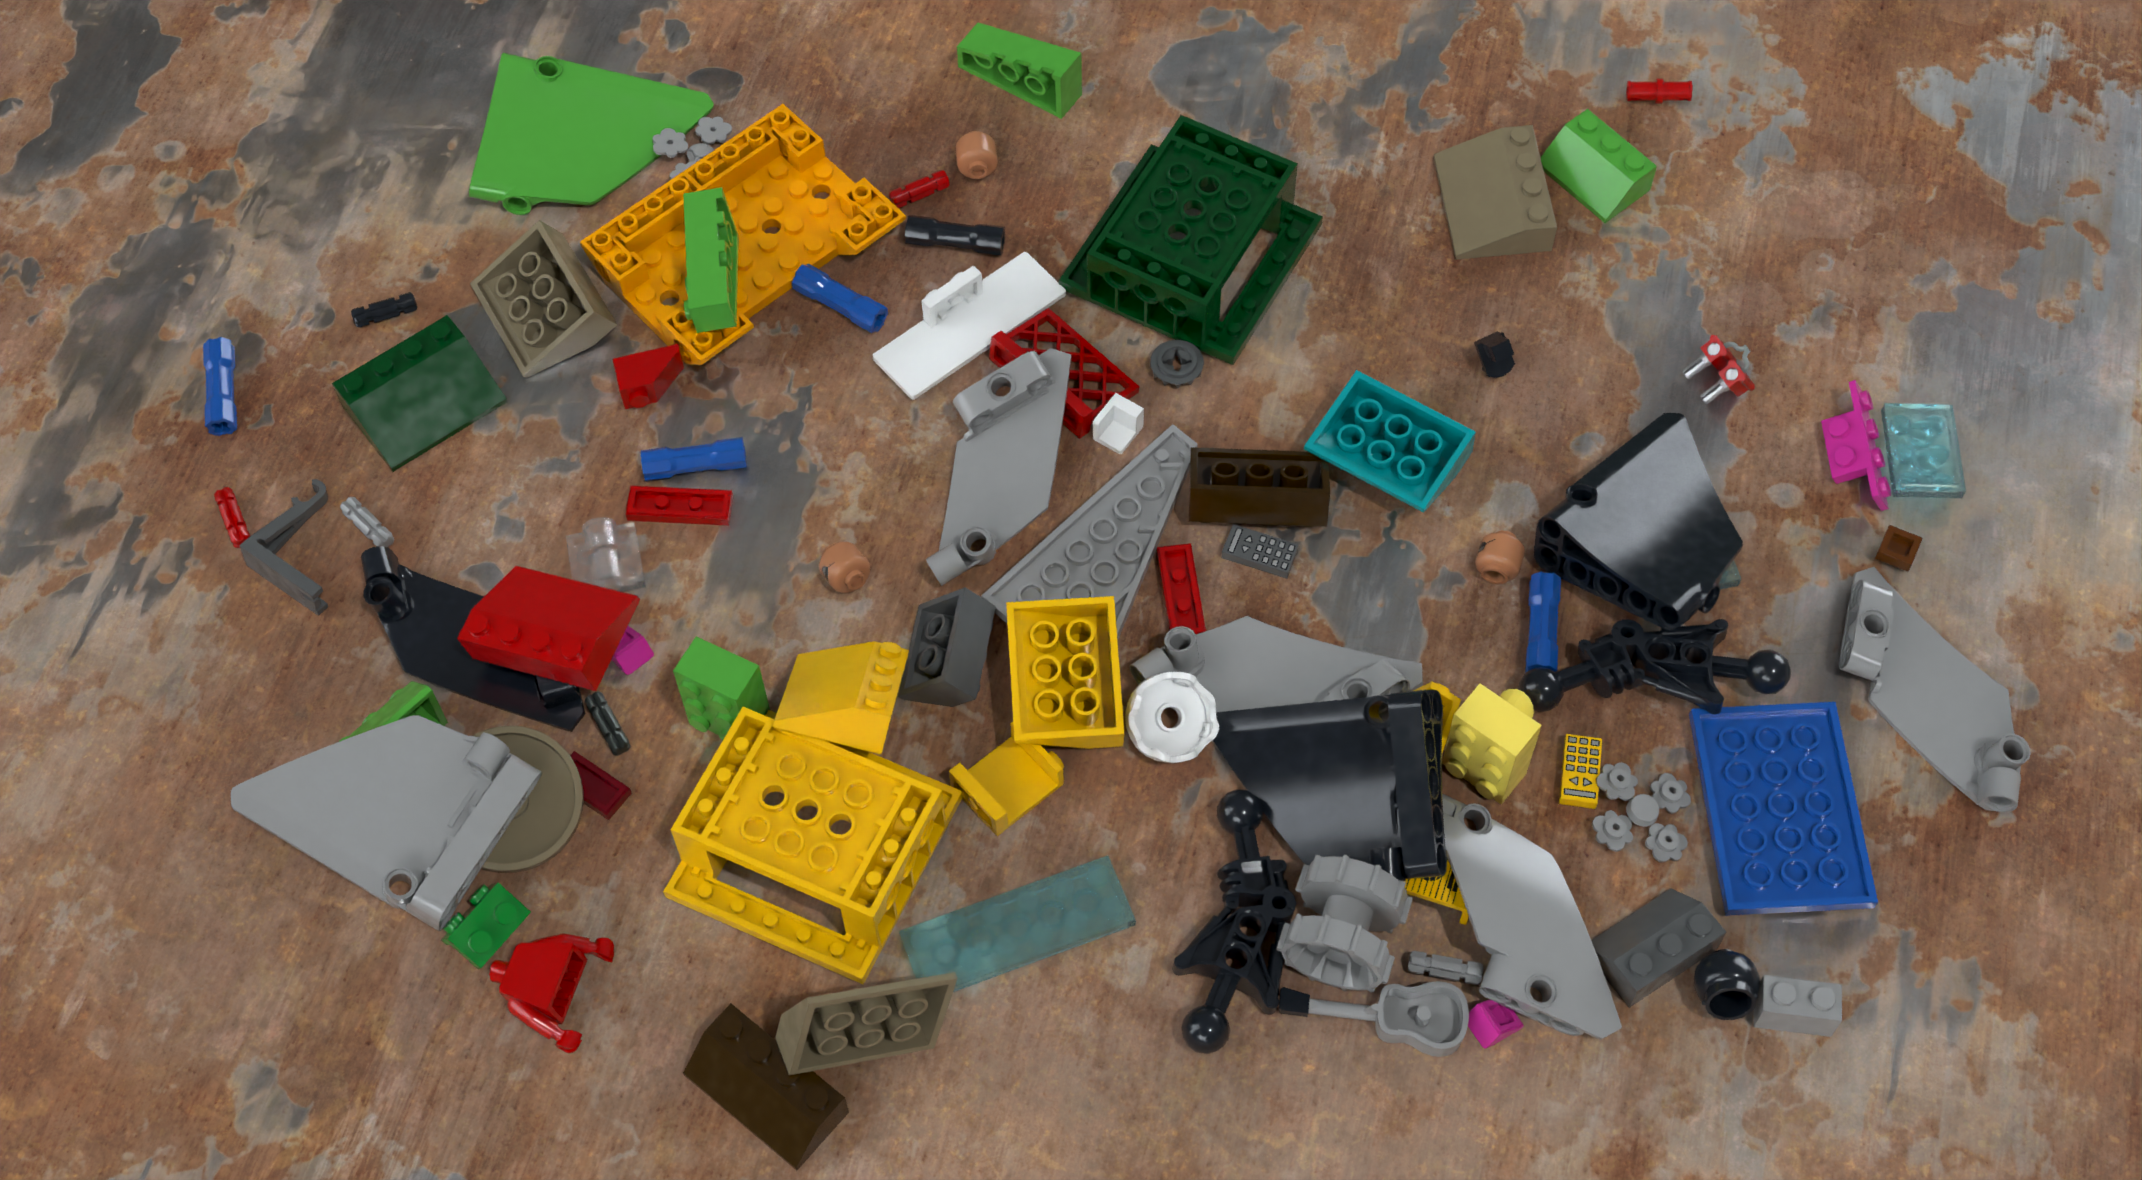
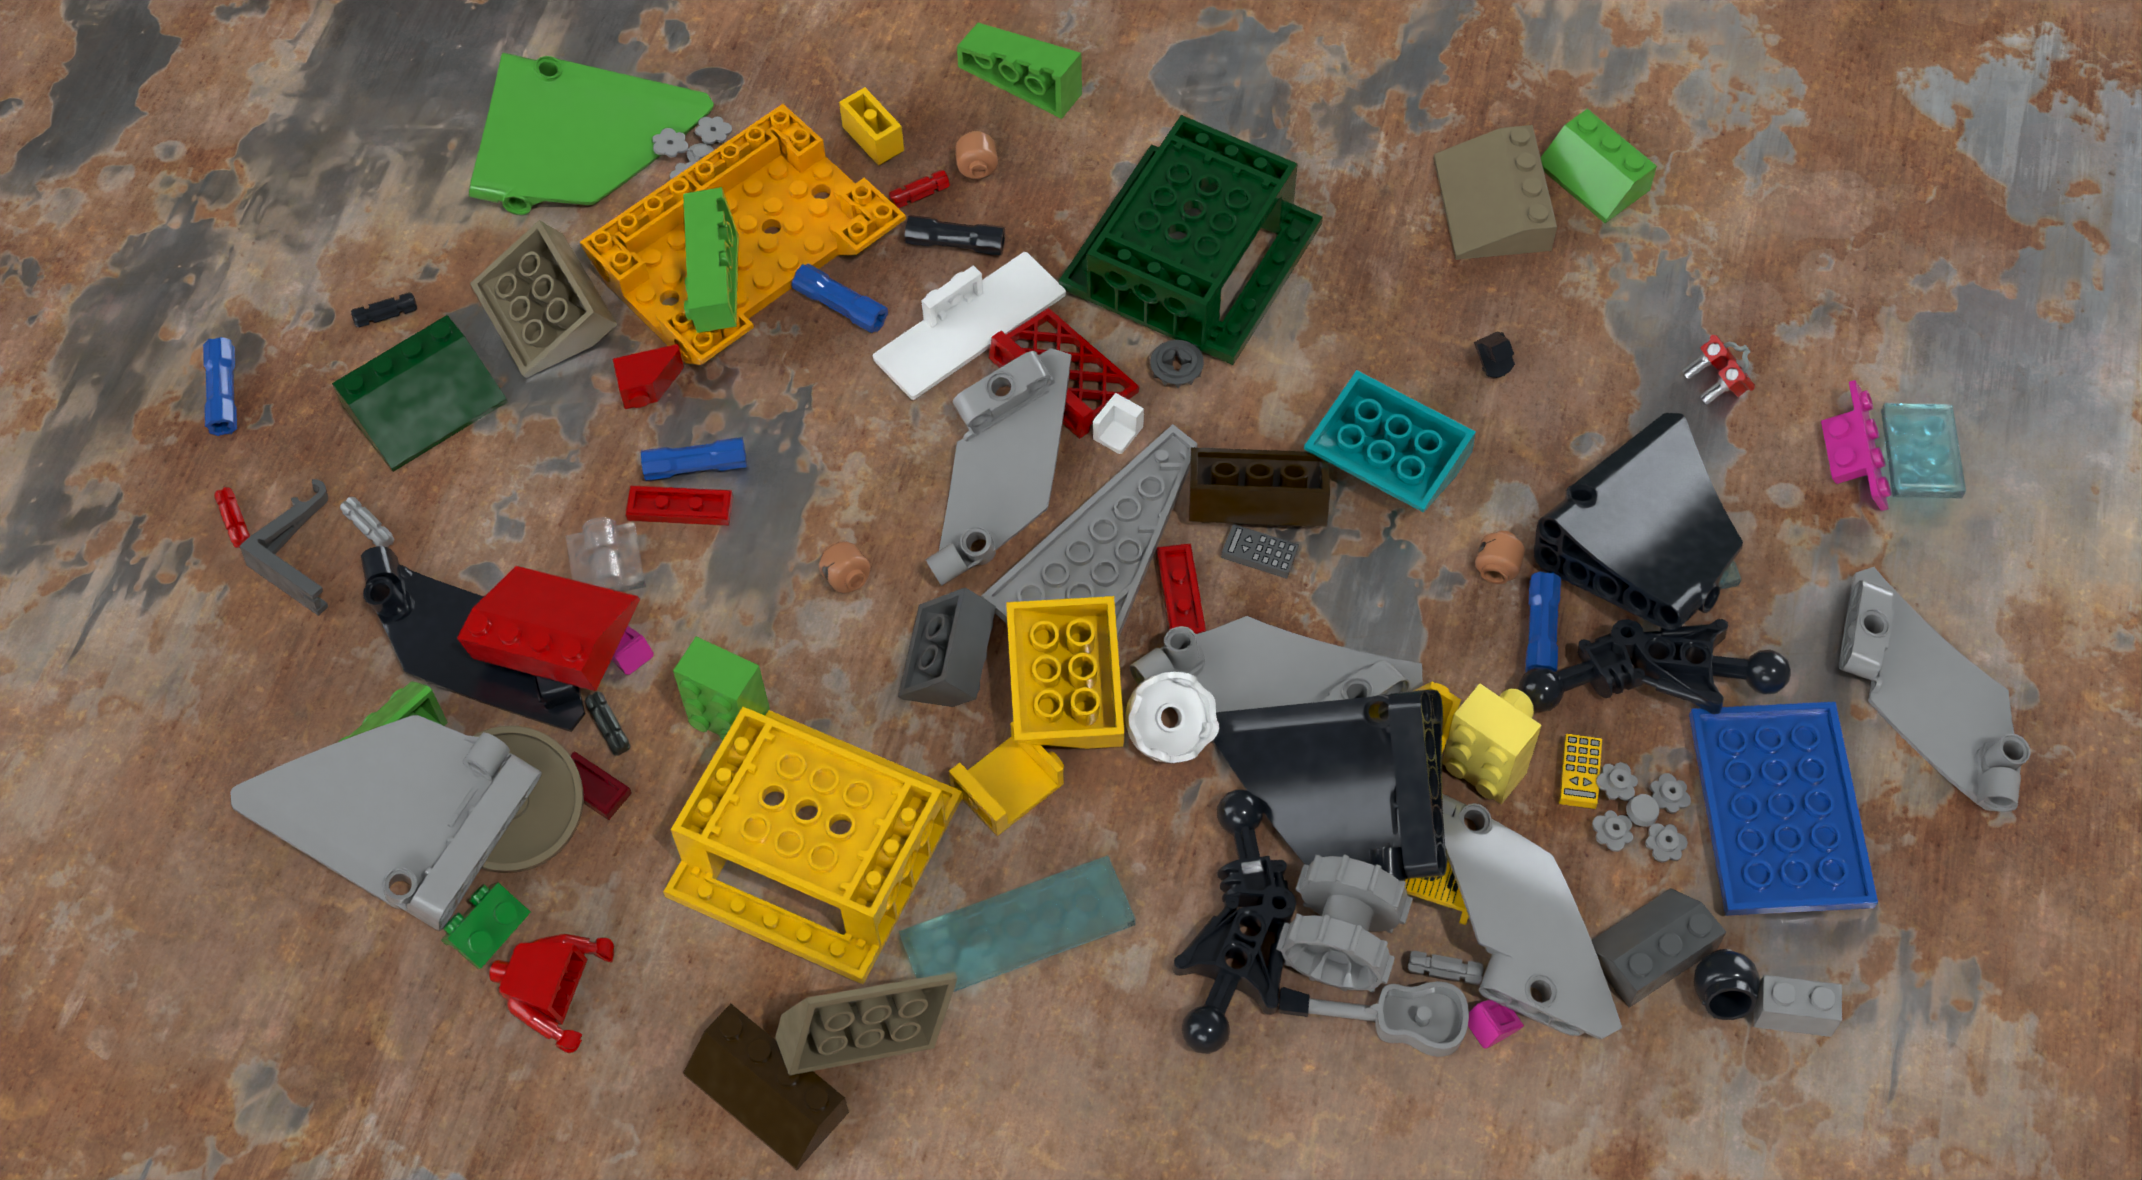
(844, 694): yellow slope -> none
(871, 126): none -> yellow brick
(1659, 91): red pin -> none
(1898, 548): reddish brown plate -> none

